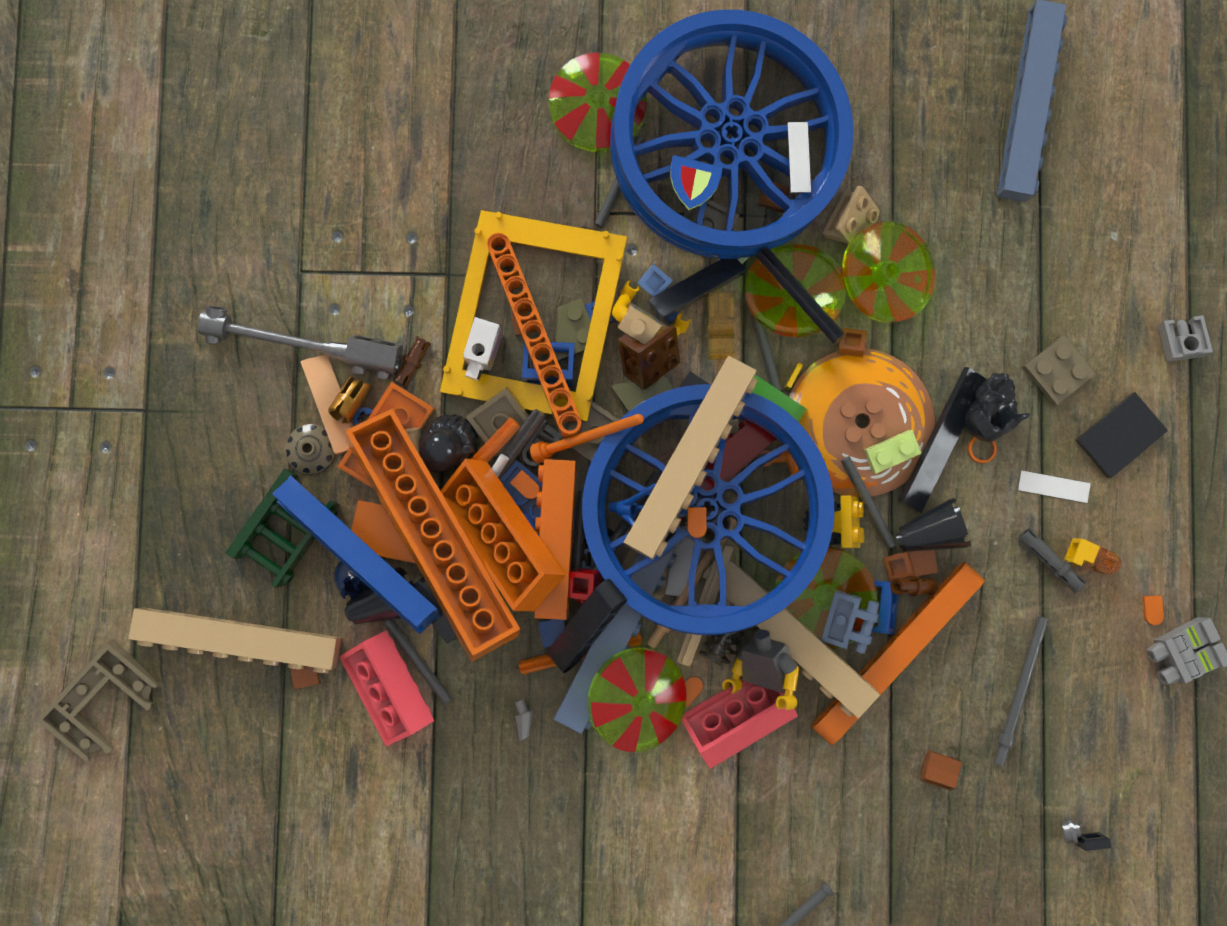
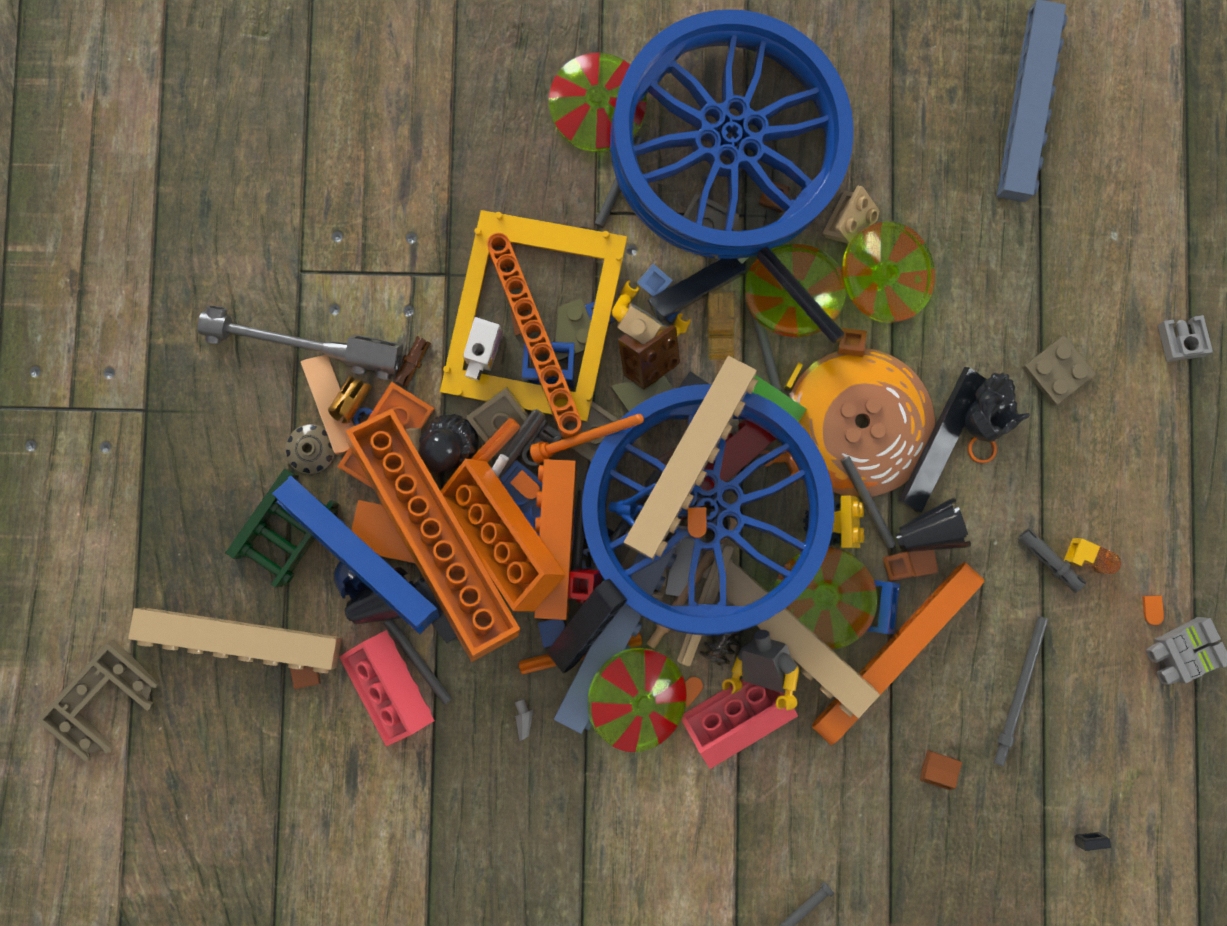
(694, 180): blue shield -> none
(799, 157): white sticker -> none
(842, 619): sand blue plate -> none
(892, 451): yellowish green plate -> none
(914, 586): reddish brown pin -> none
(1054, 486): white sticker -> none
(1071, 830): flat silver plate -> none
(1121, 435): black tile -> none

